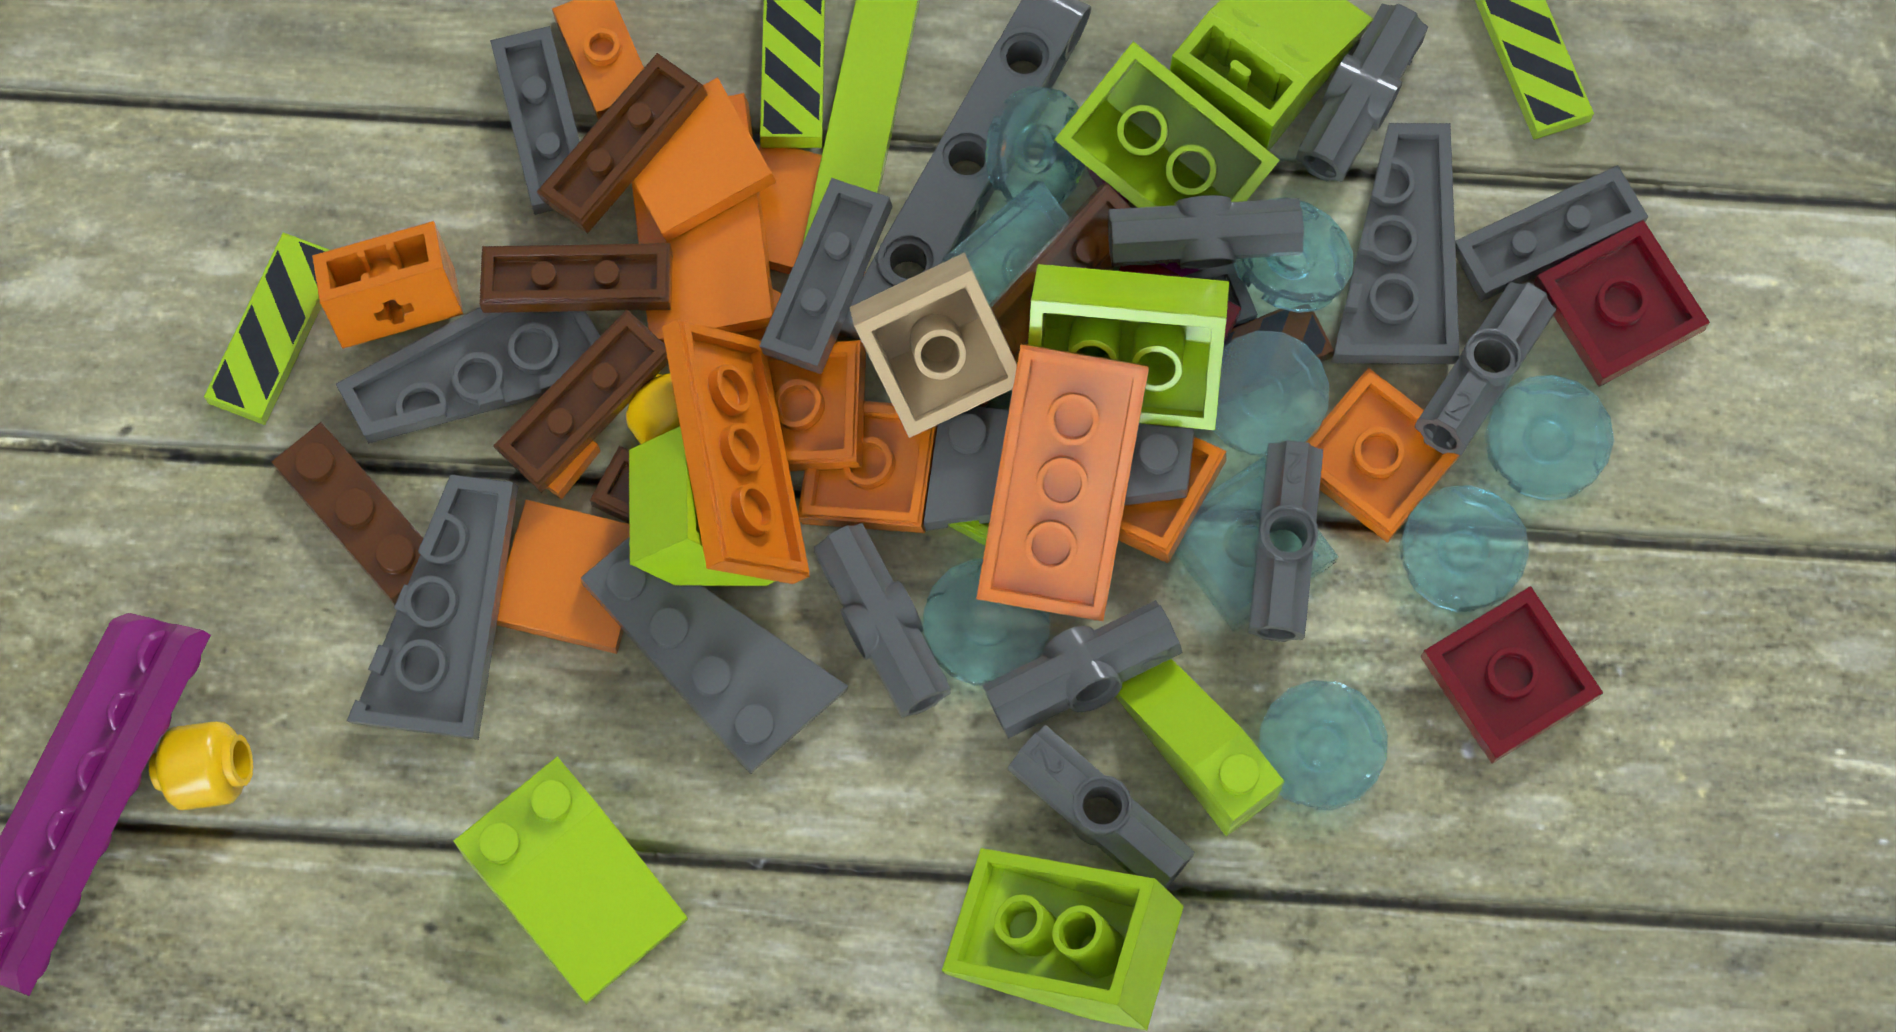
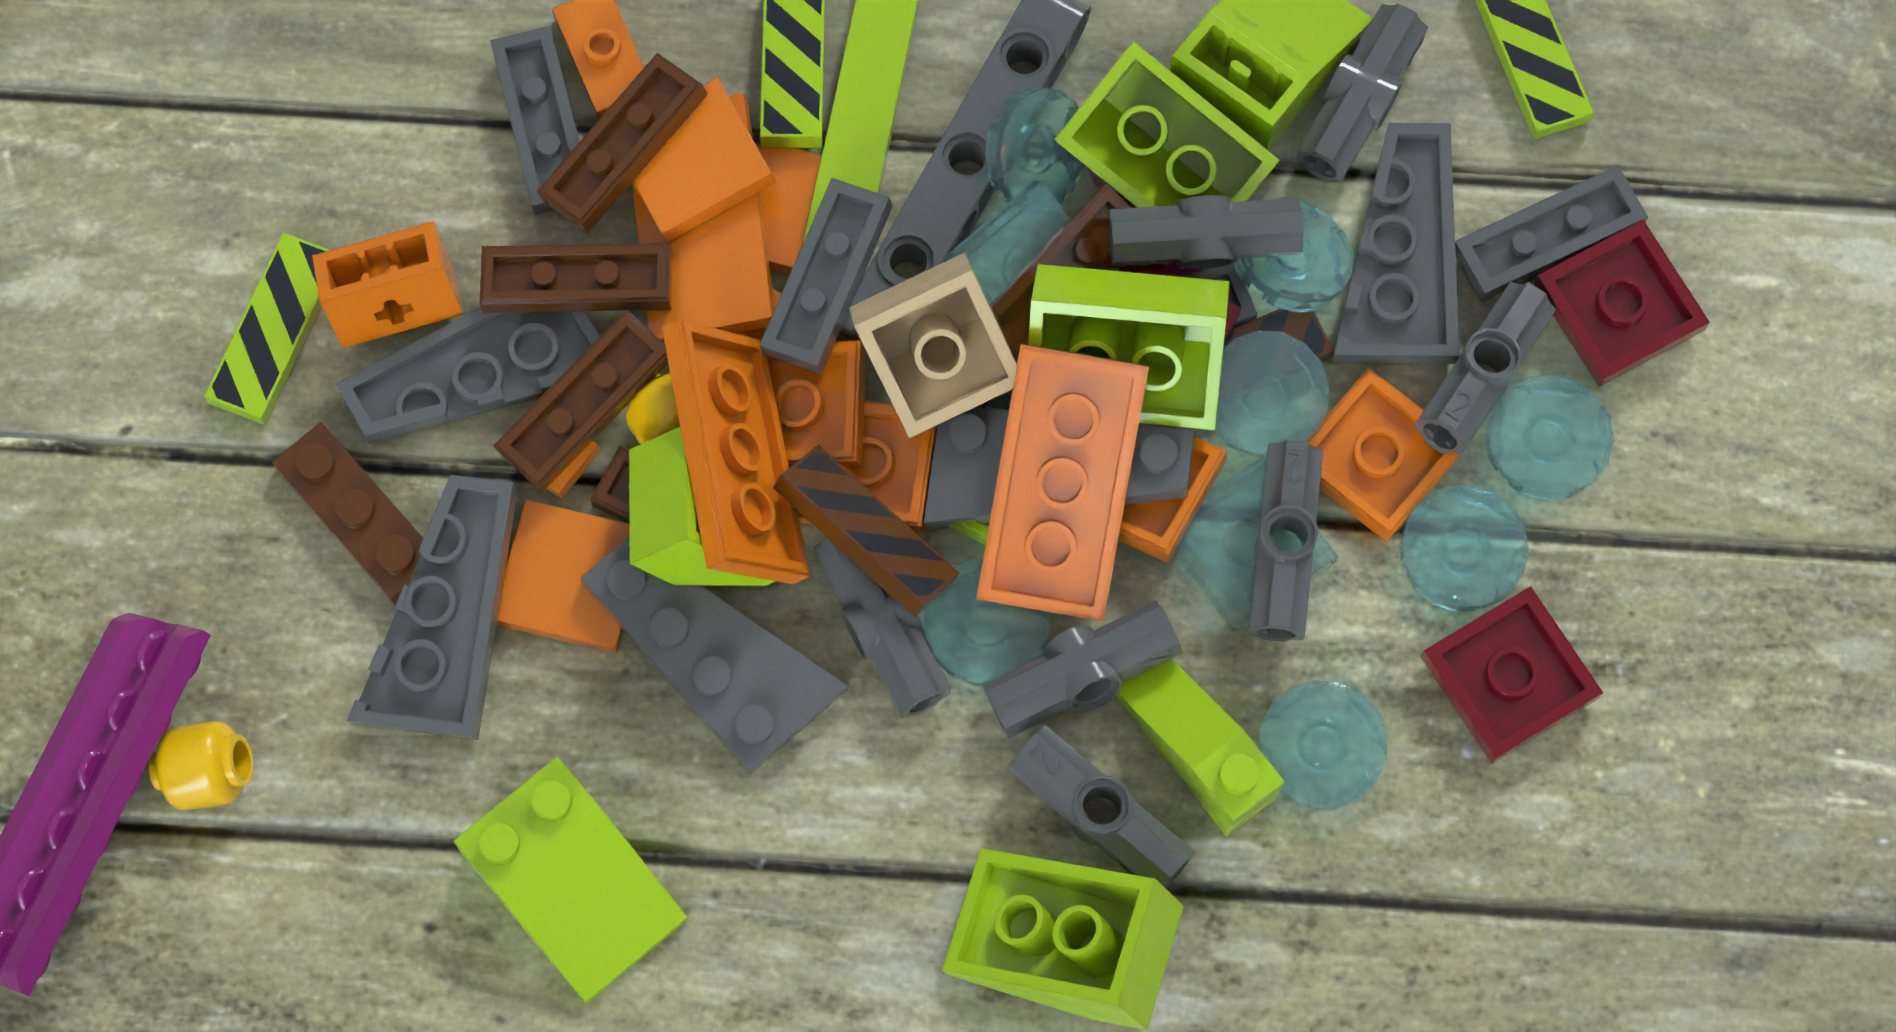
(866, 530): none -> reddish brown tile

